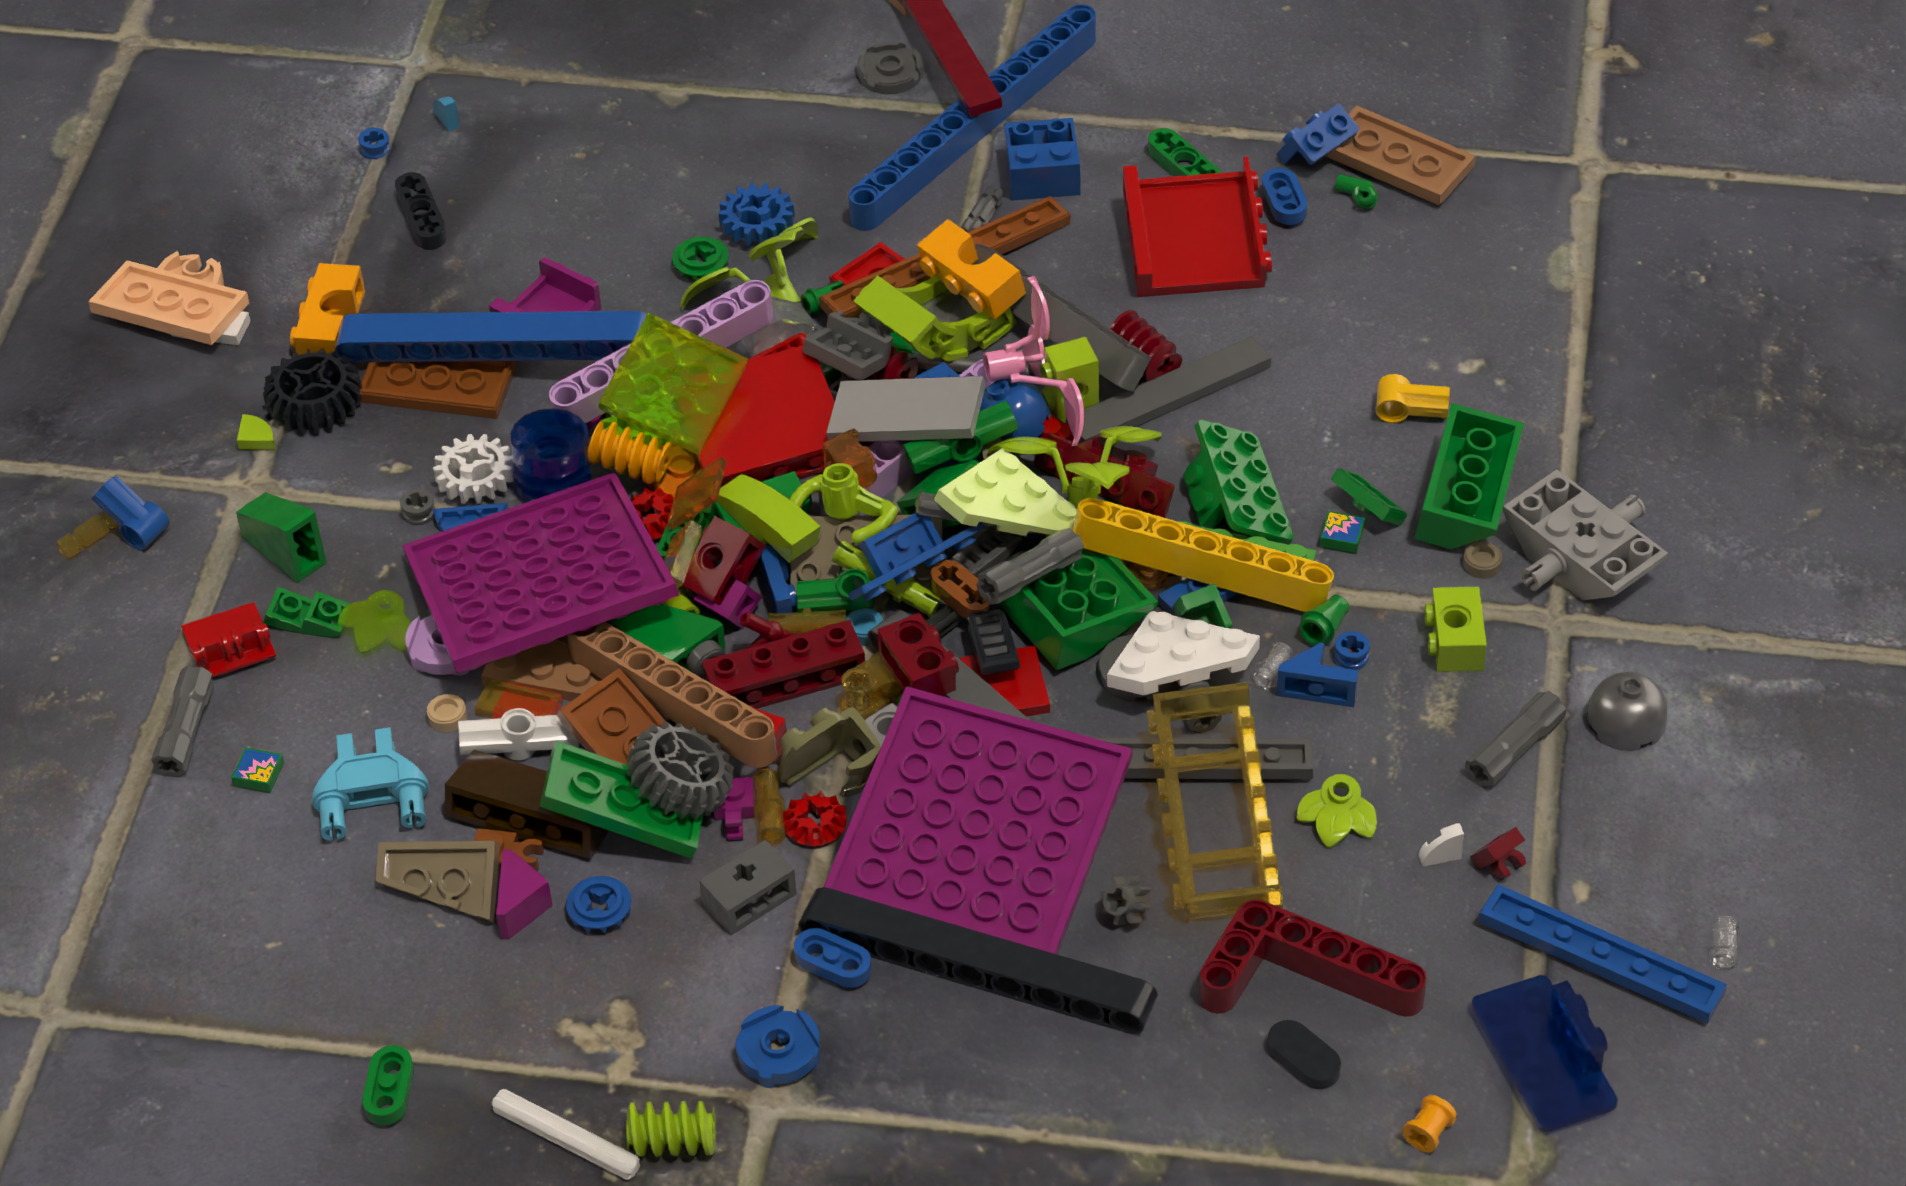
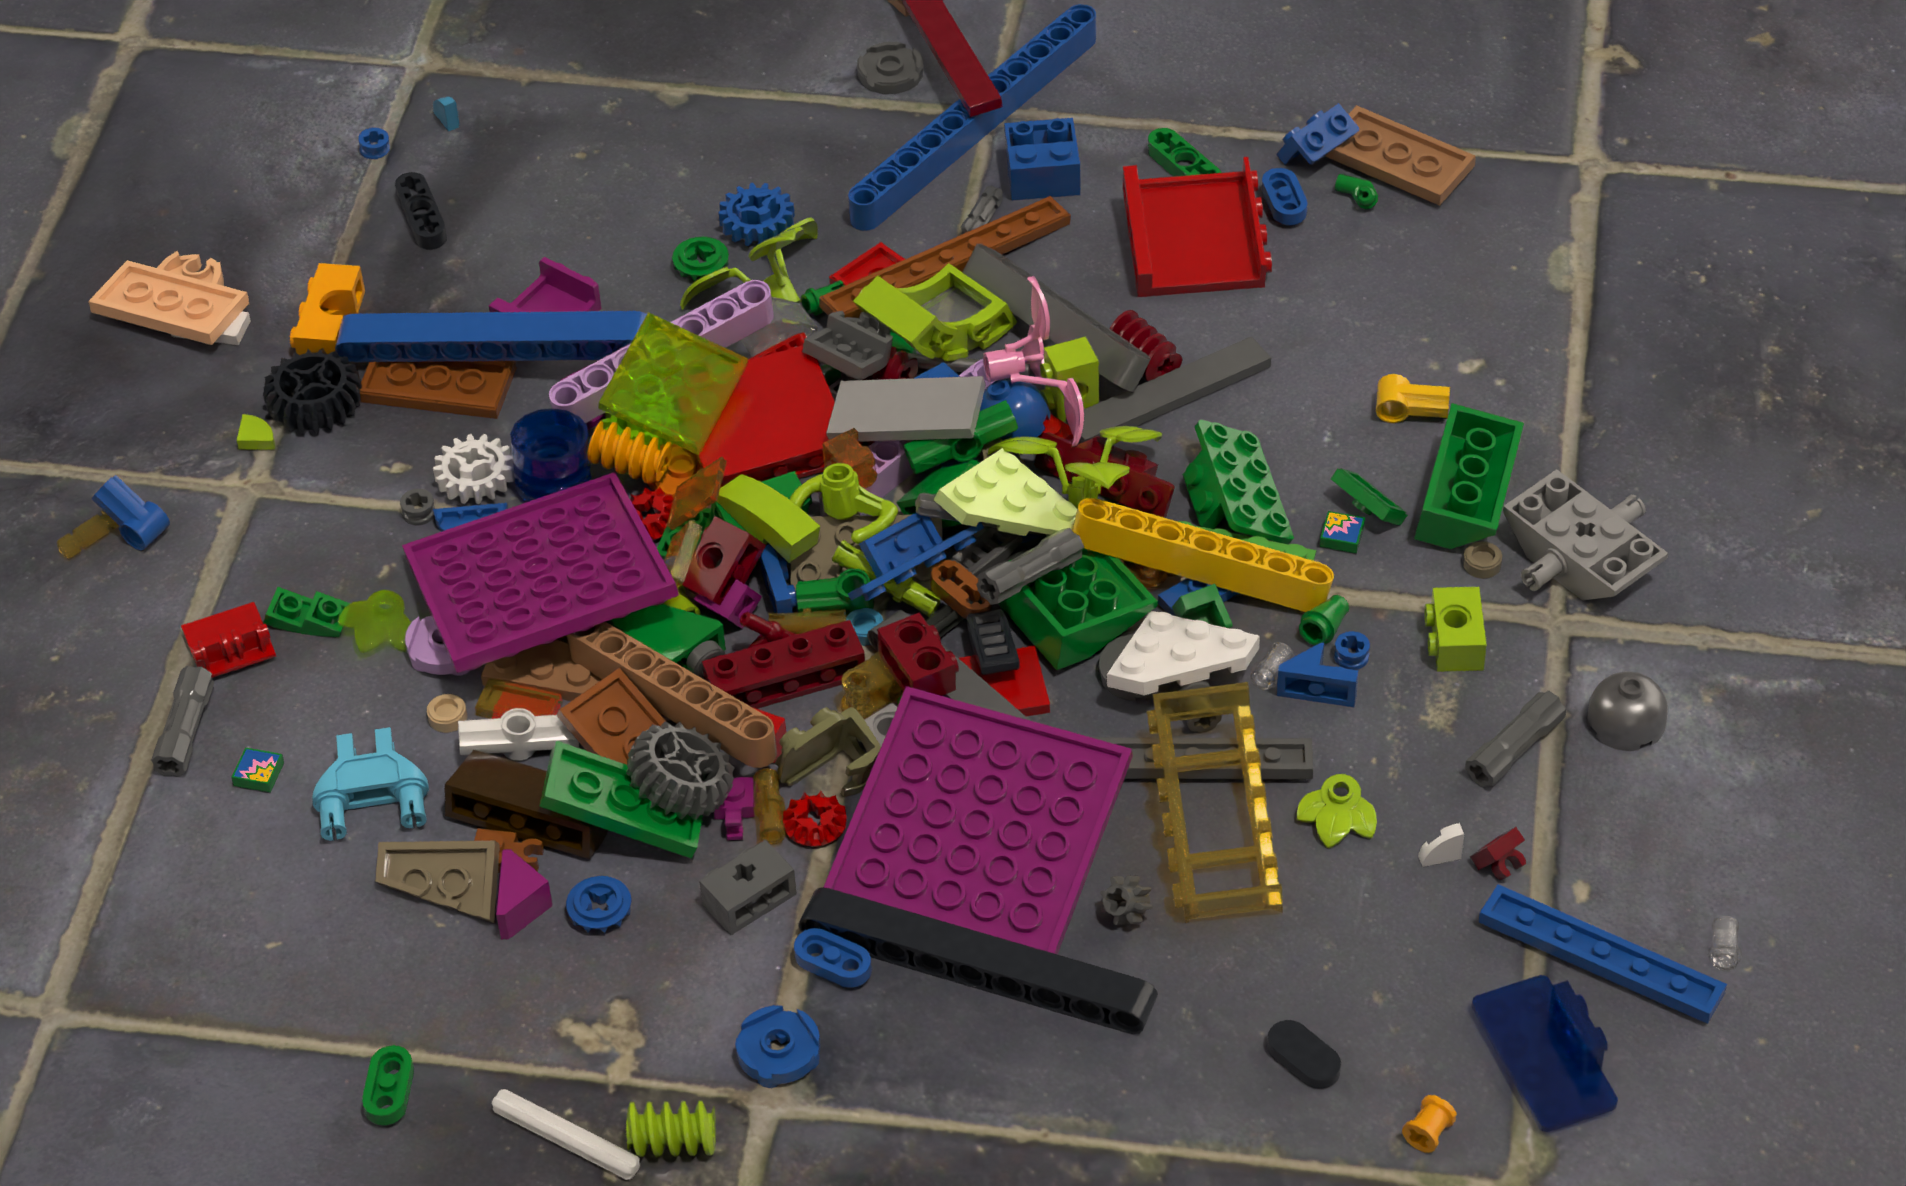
(283, 534): green slope -> none
(987, 286): light orange arch -> none
(1304, 947): dark red beam -> none

